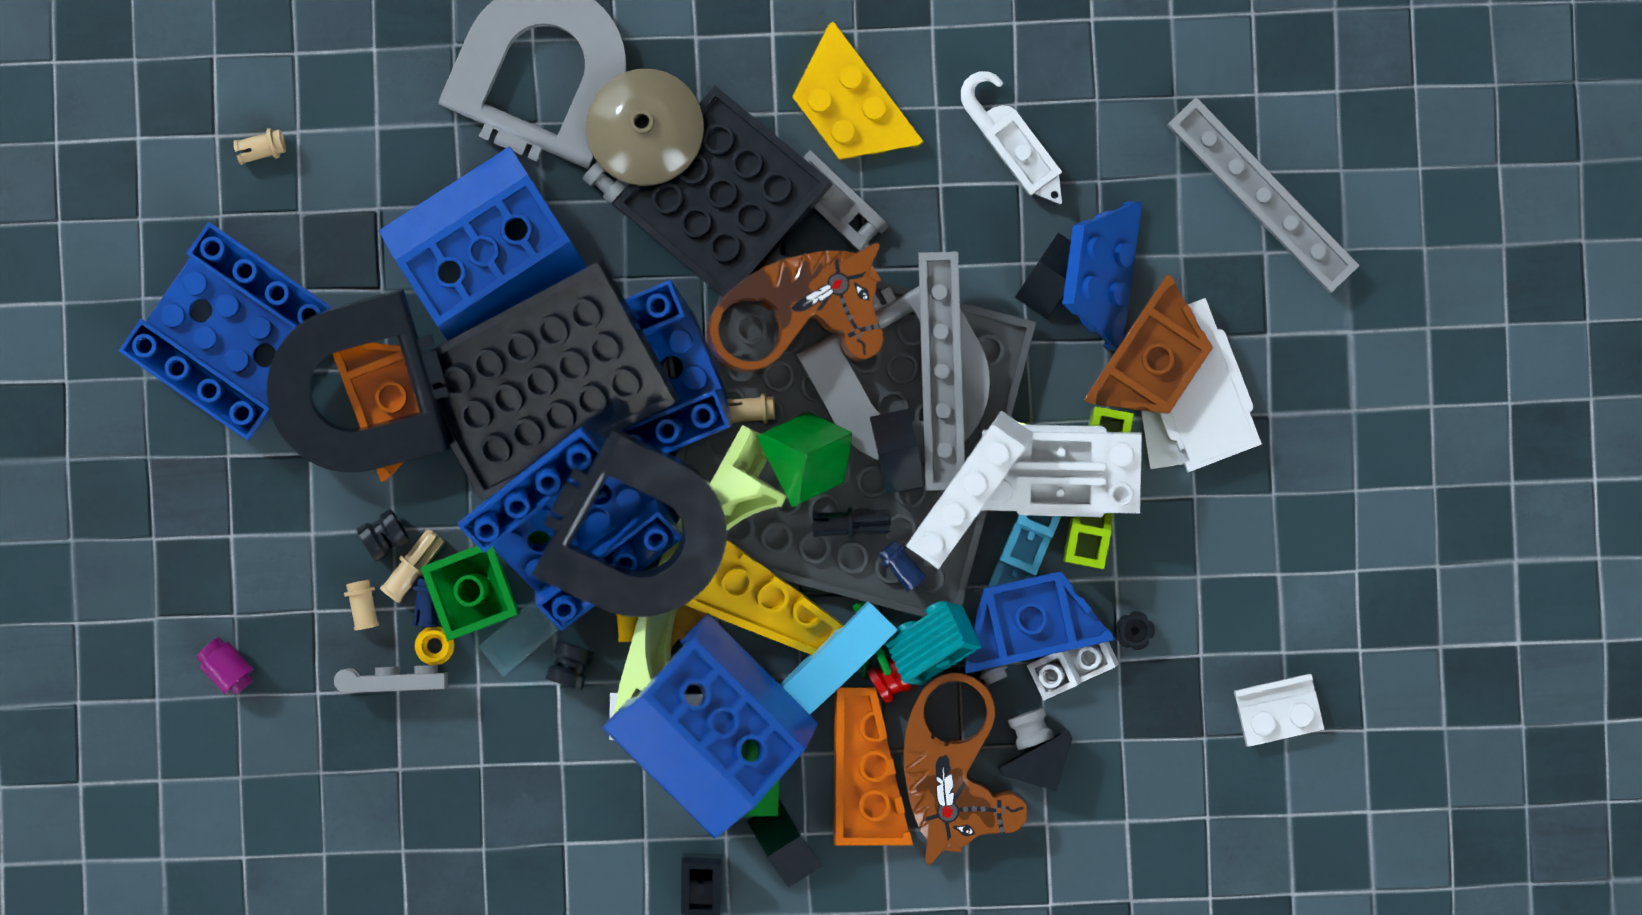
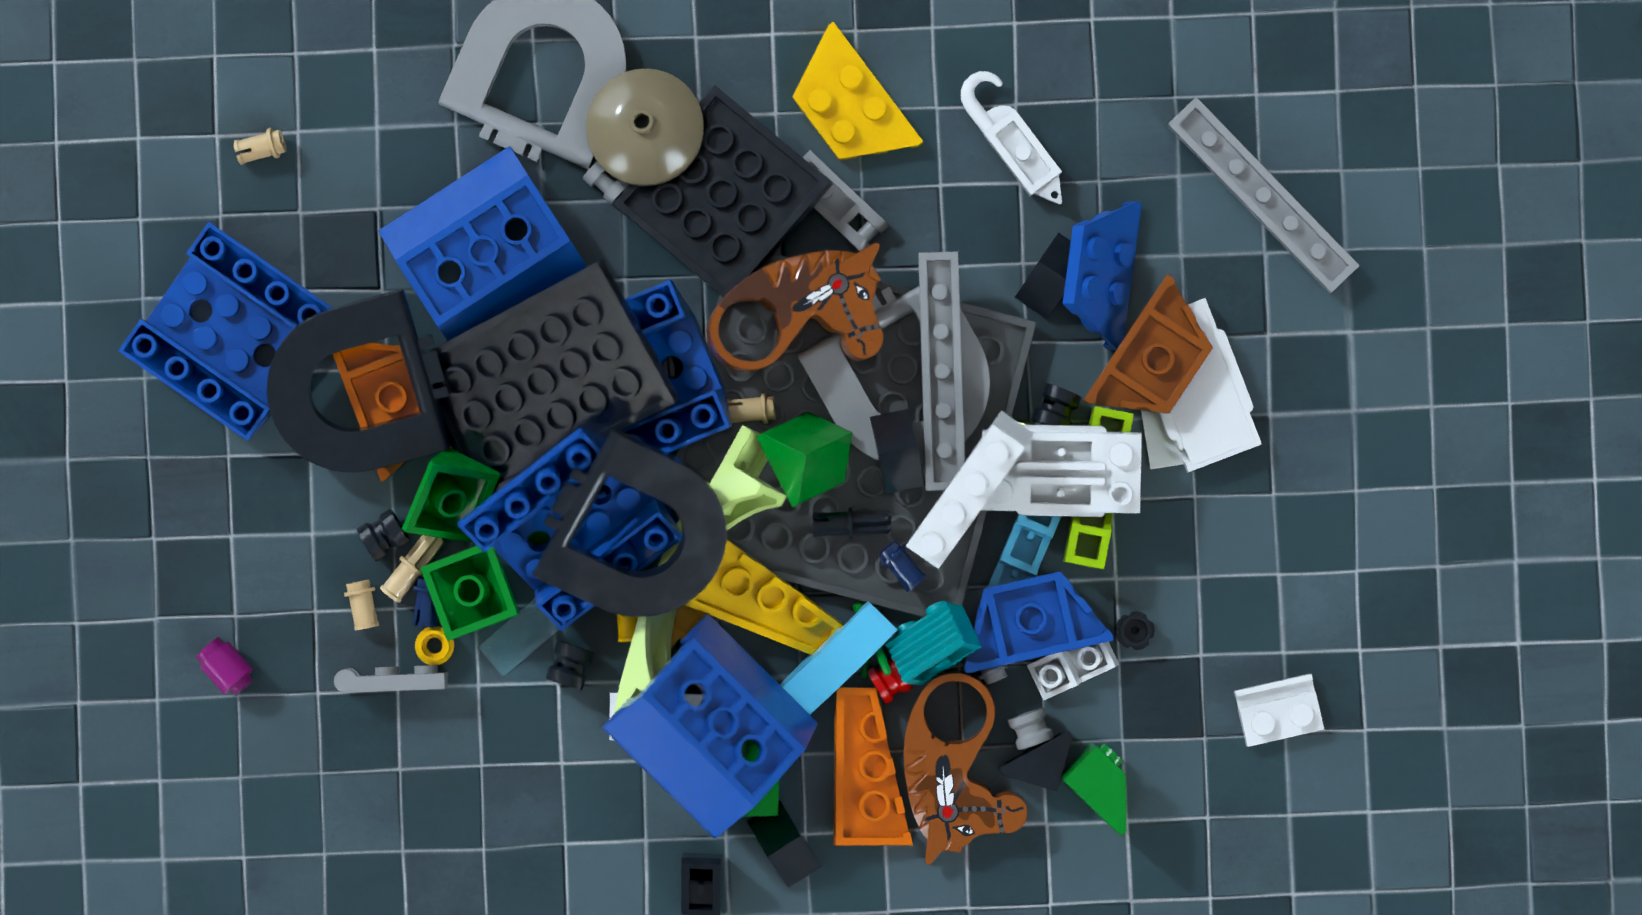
(447, 494): none -> green slope
(1056, 406): none -> black wheel
(1100, 784): none -> green slope

